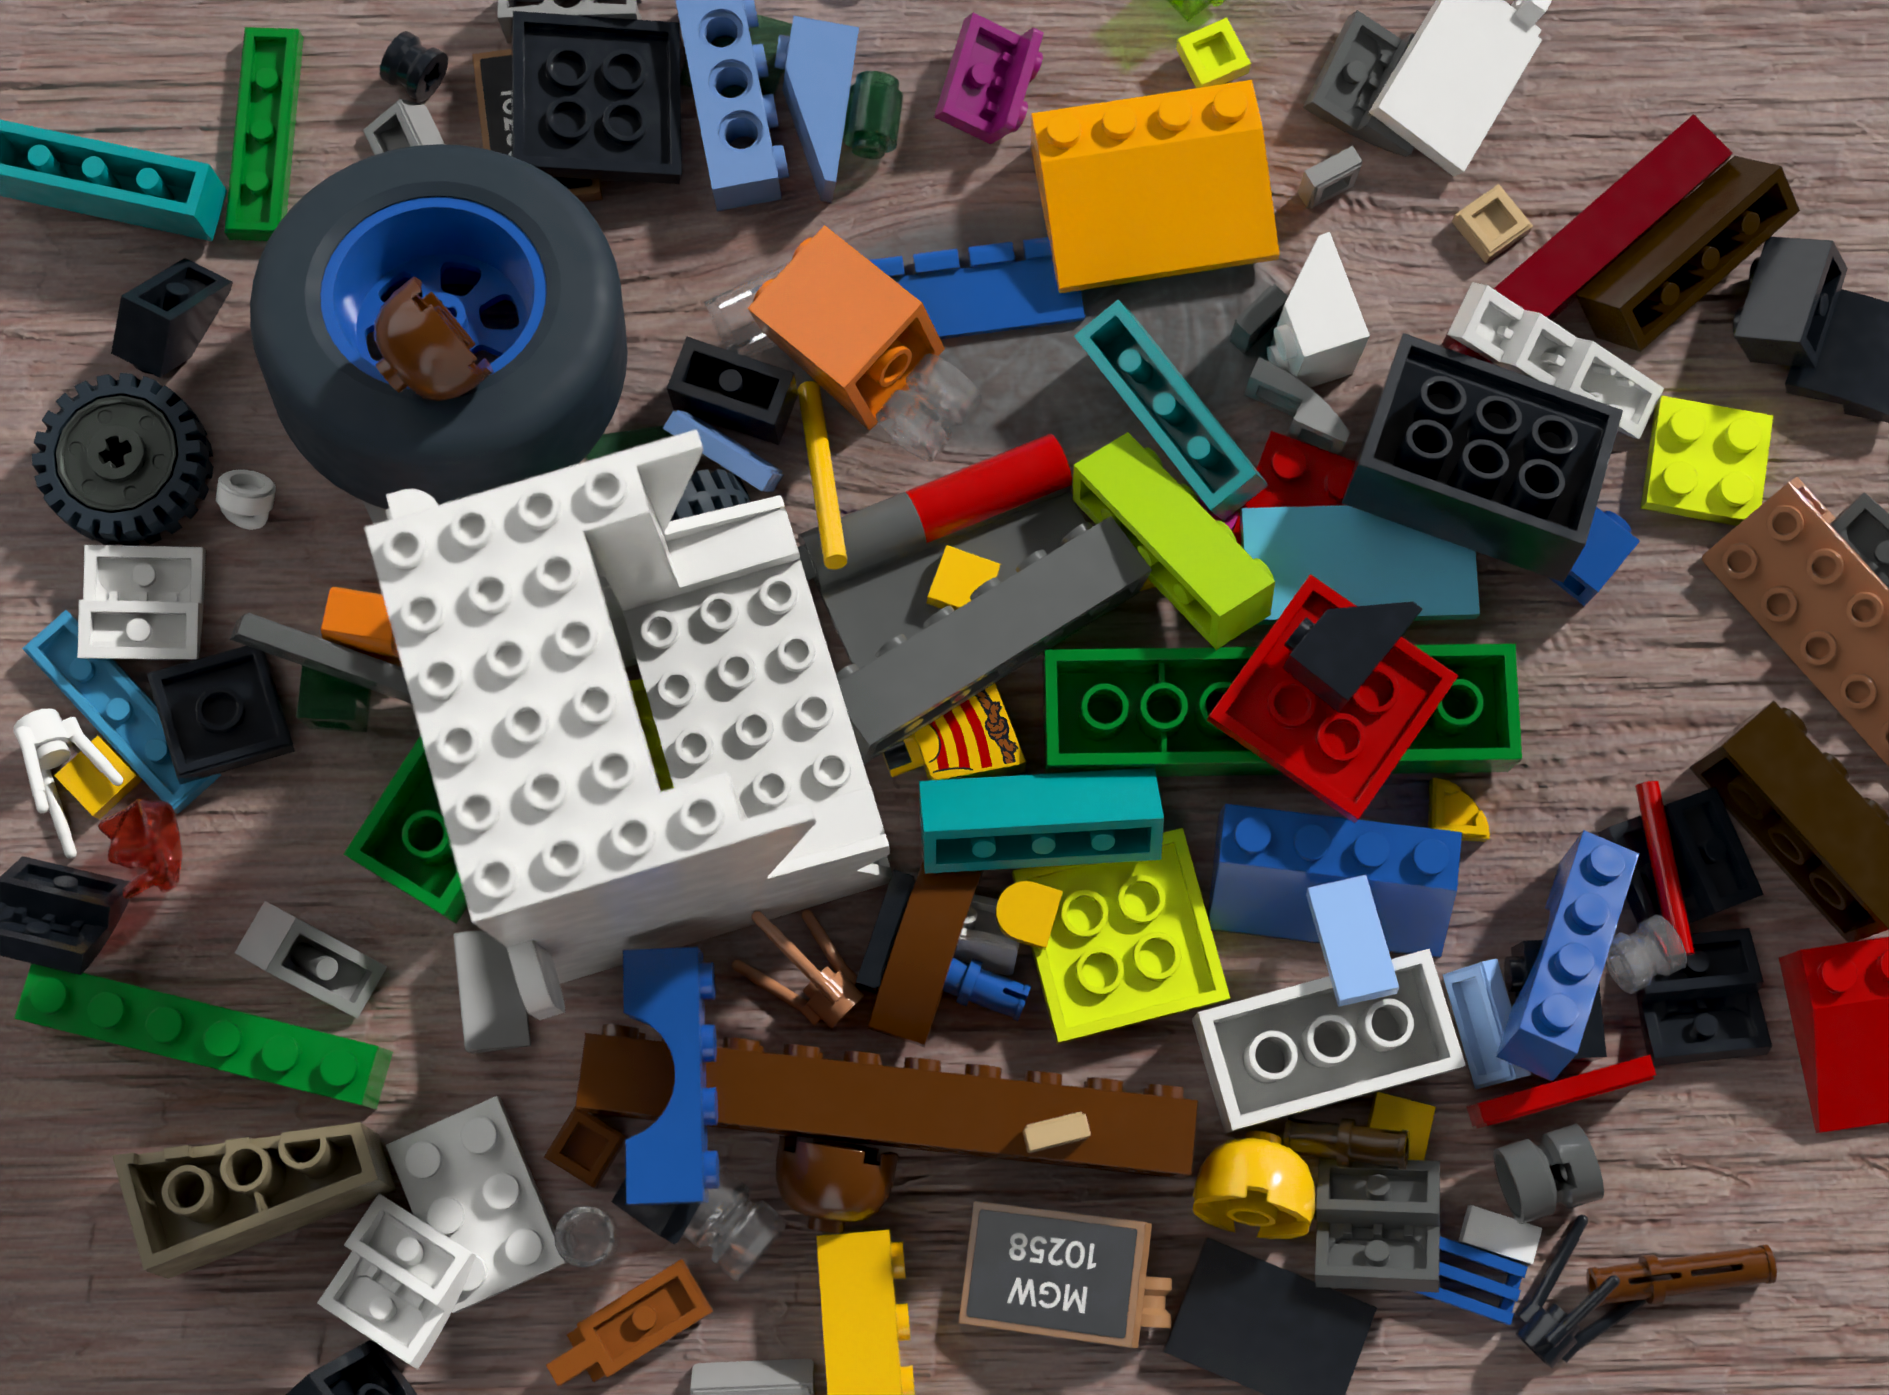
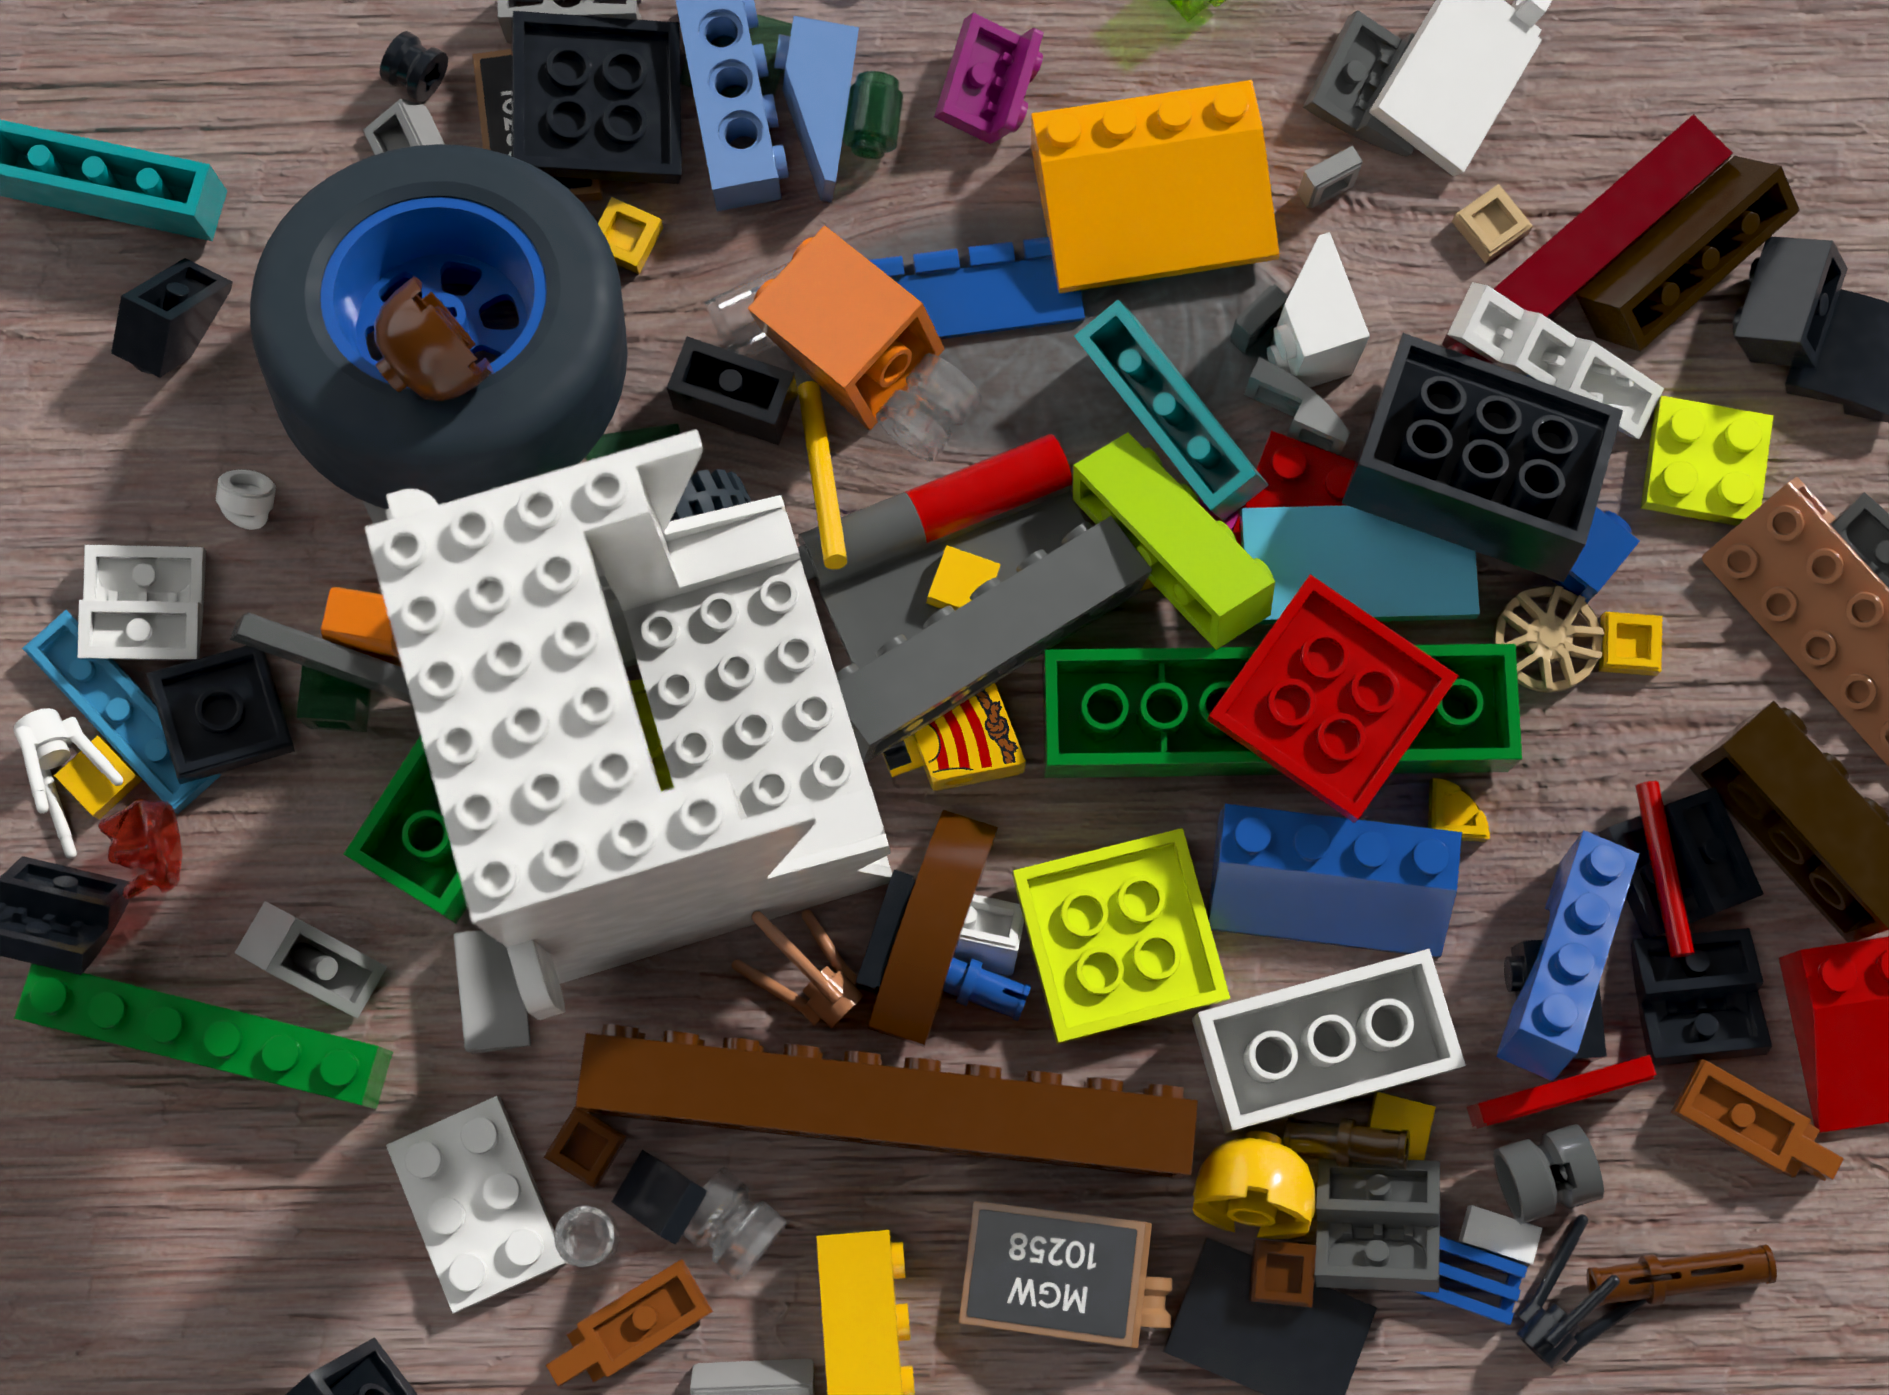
(161, 469): wheel -> none
(235, 1194): dark tan wedge -> none
(263, 132): green tile -> none
(398, 1281): white slope -> none
(629, 233): none -> yellow tile
(671, 1156): blue arch -> none
(727, 451): medium blue tile -> none
(833, 1181): reddish brown cylinder -> none
(1028, 912): yellow tile -> none
(1040, 820): teal brick -> none
(1056, 1132): tan tile -> none
(1213, 54): neon yellow plate -> none
(1282, 1273): none -> reddish brown tile
(1345, 647): black slope -> none
(1352, 940): light blue tile -> none
(1481, 1017): light blue tile -> none
(1551, 637): none -> tan wheel
(1631, 643): none -> yellow tile
(1643, 954): clear wheel -> none
(1753, 1123): none -> dark orange hinge

